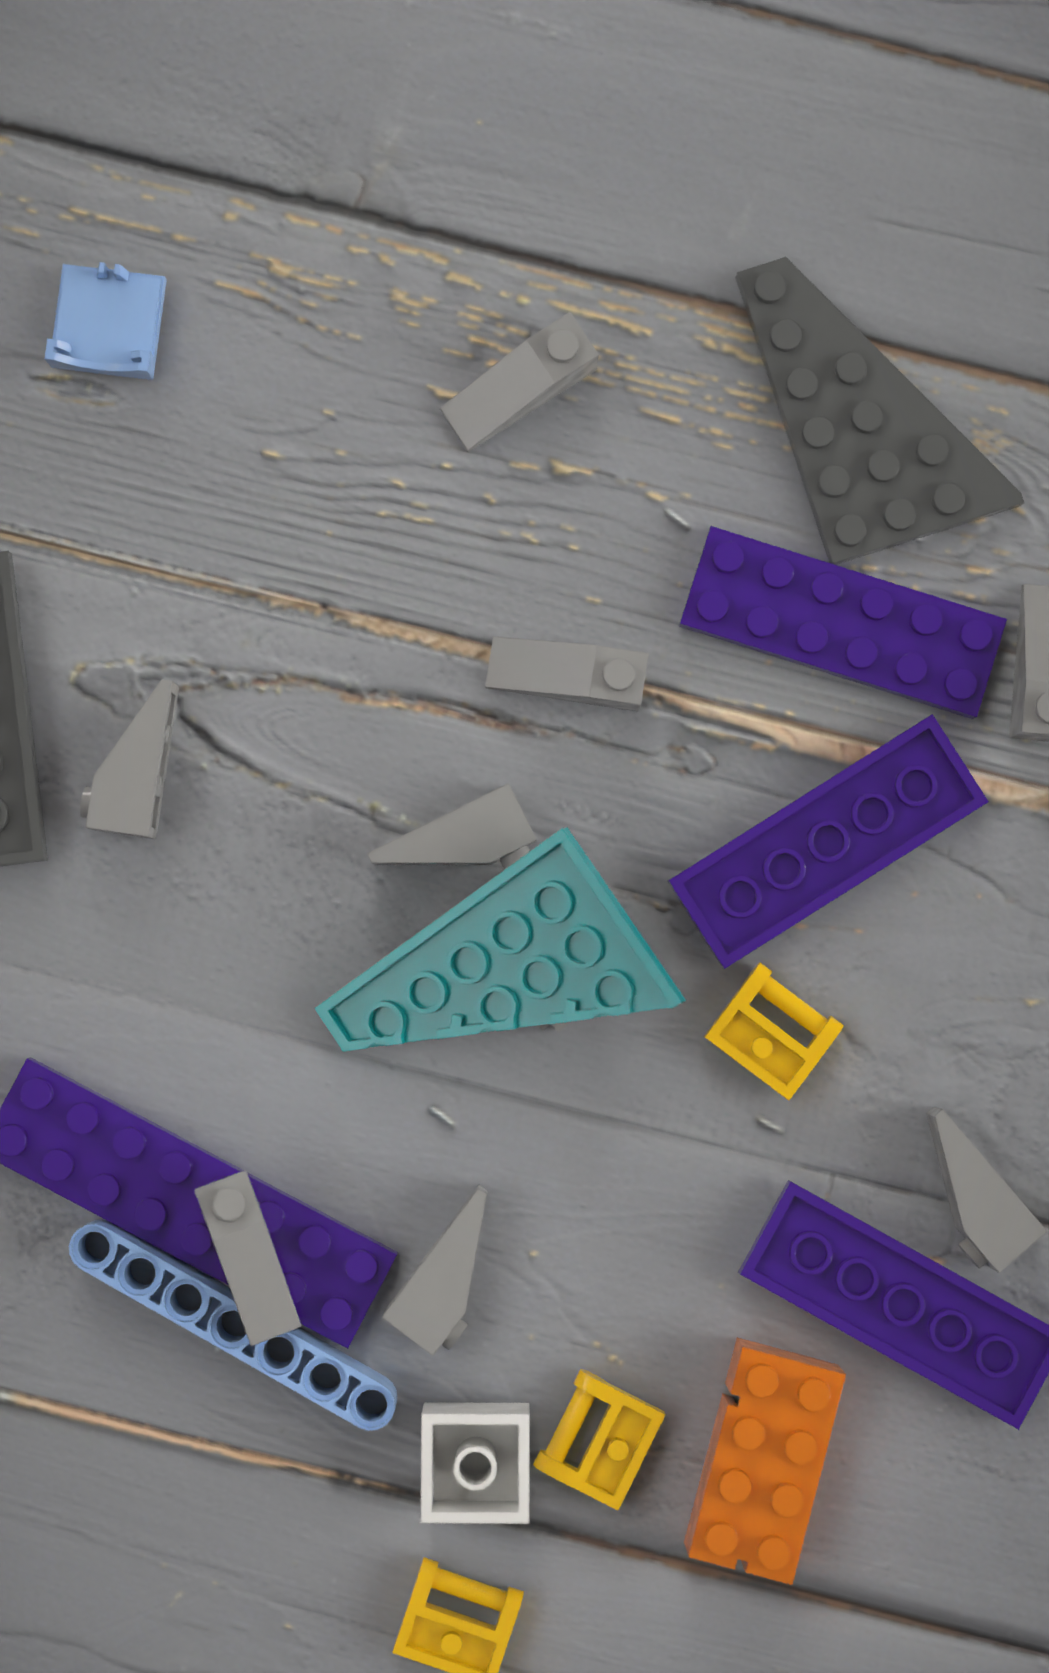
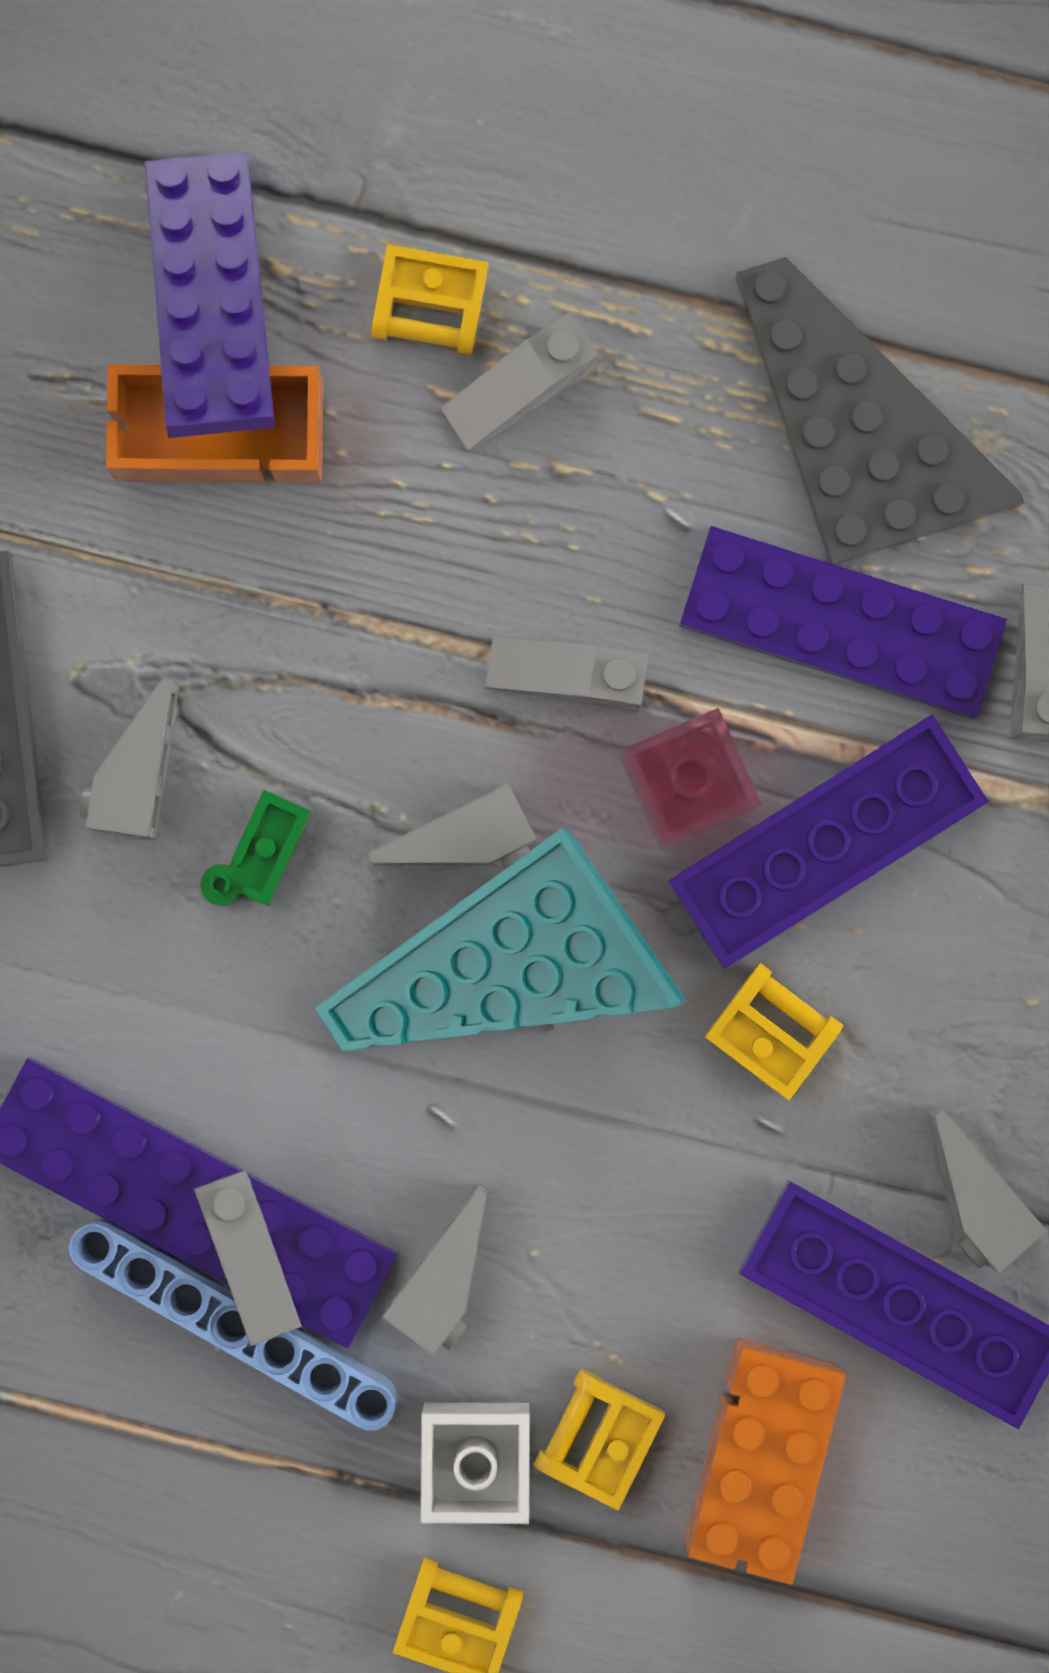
(107, 321): light blue piece -> none
(147, 454): none -> orange piece
(208, 295): none -> dark purple plate
(260, 854): none -> green hinge
(432, 283): none -> yellow plate
(689, 778): none -> clear pink brick

